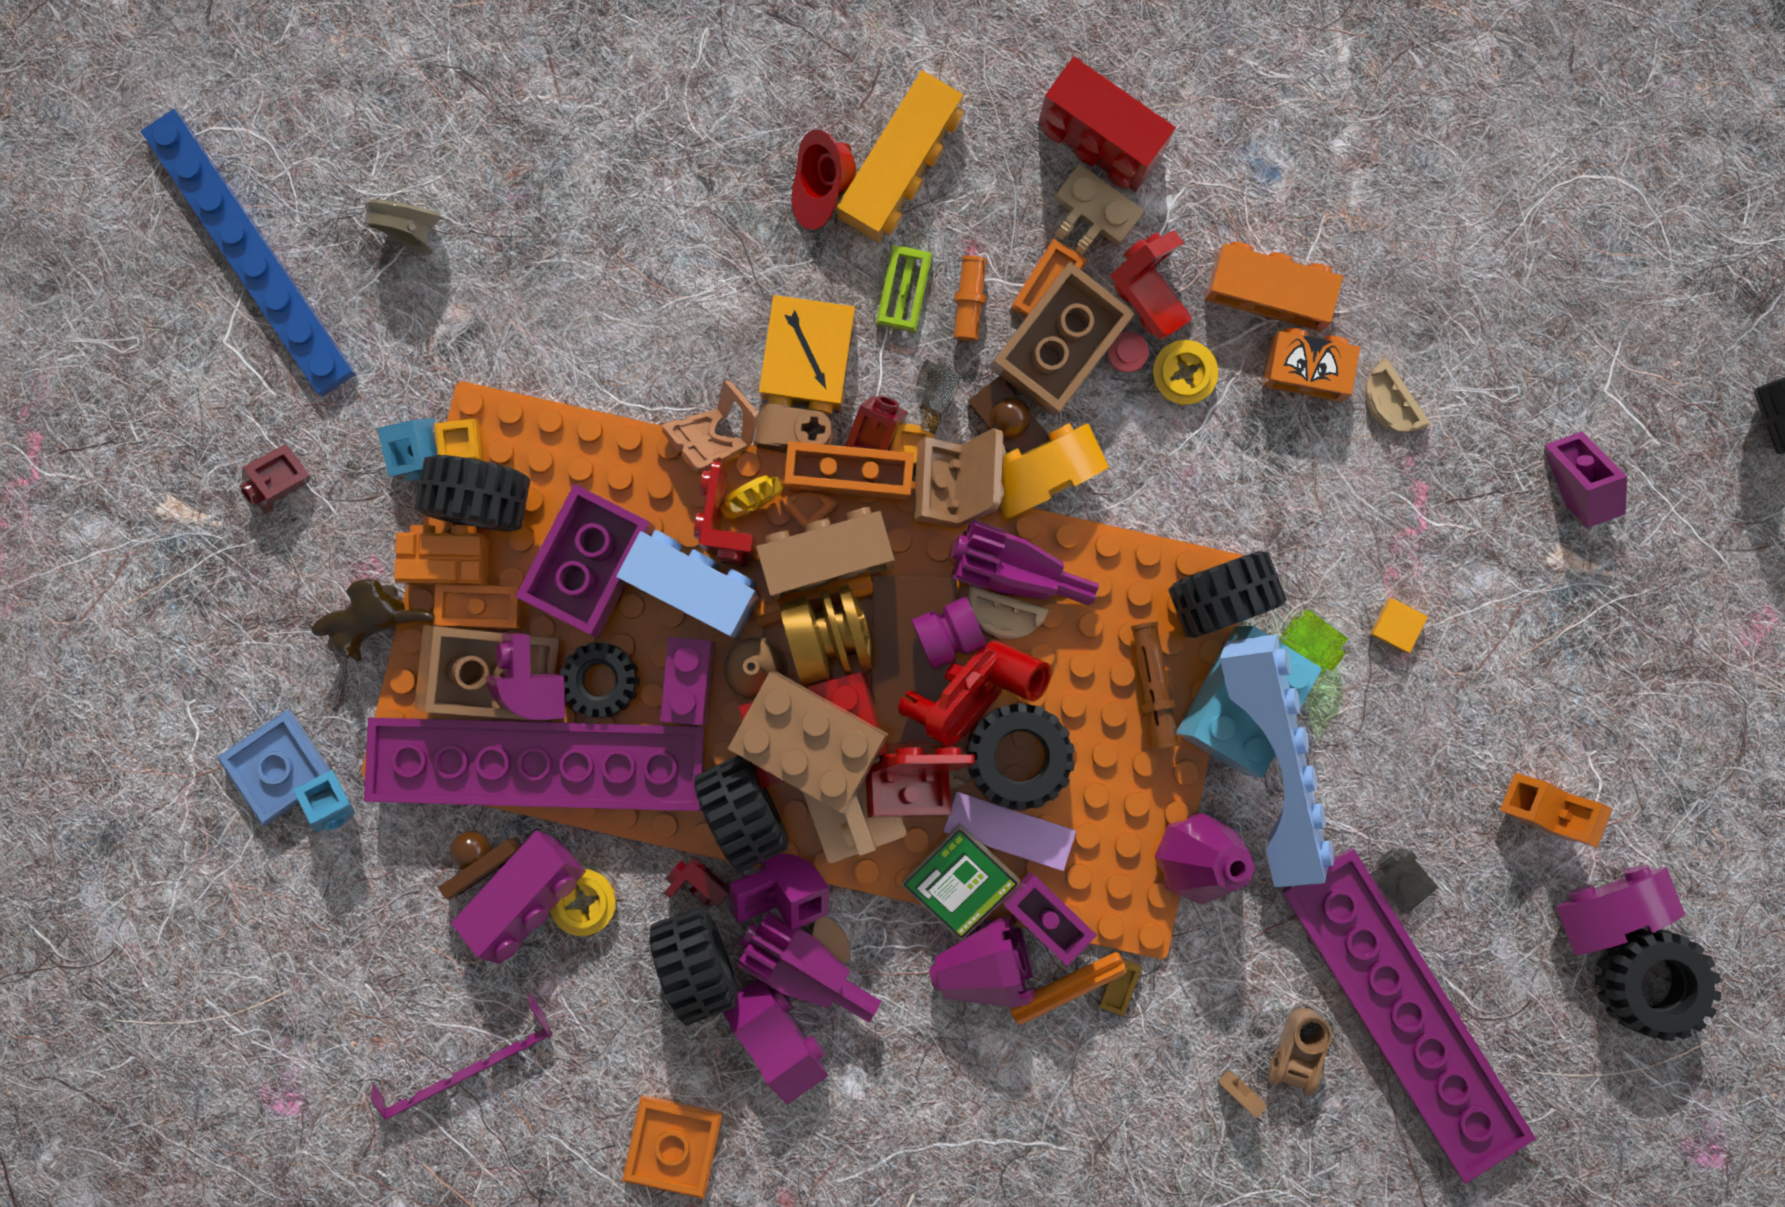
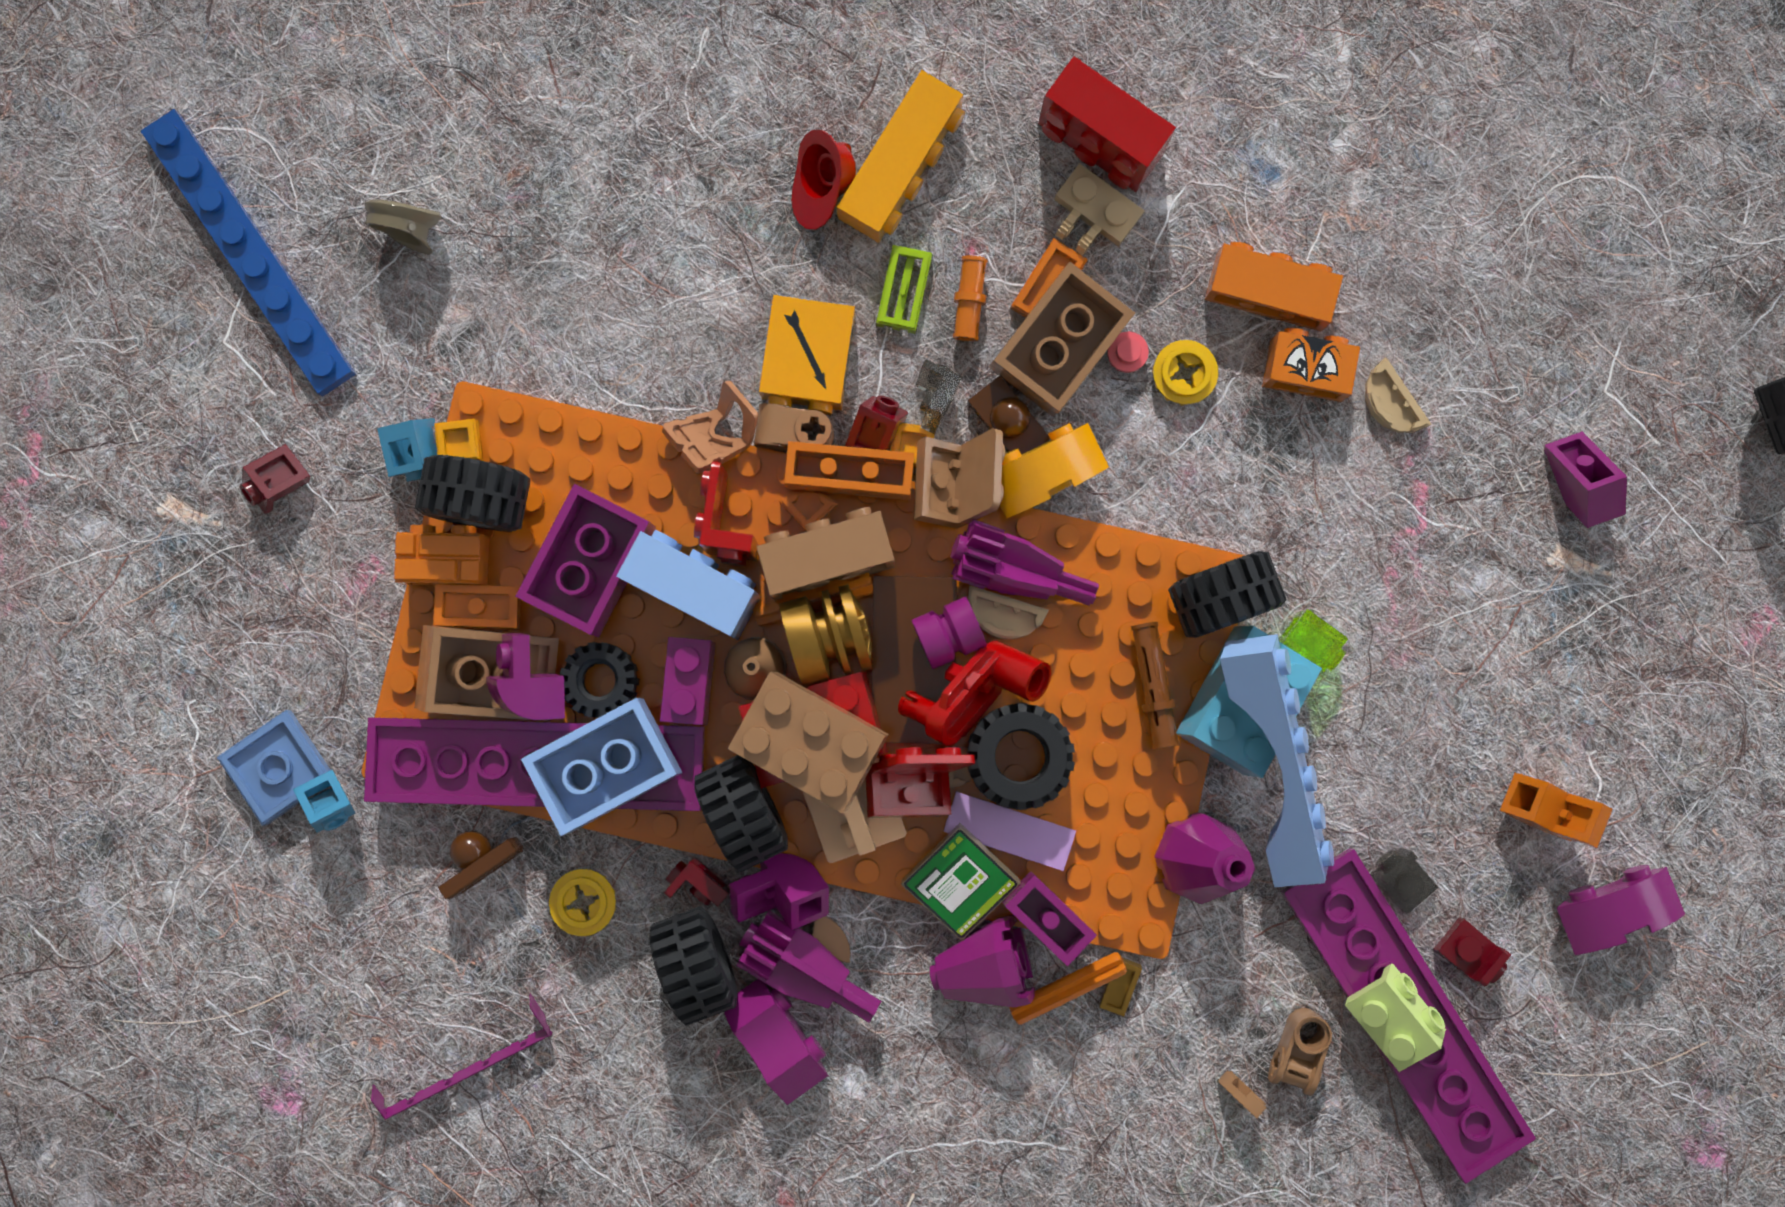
(370, 611): dark brown animal -> none
(518, 898): magenta brick -> none
(601, 766): none -> light blue brick
(672, 1146): orange tile -> none
(751, 497): yellow gear -> none
(1146, 290): red bracket -> none
(1398, 625): light orange tile -> none
(1398, 1018): none -> yellowish green bracket
(1473, 953): none -> dark red bracket
(1690, 990): black tyre -> none

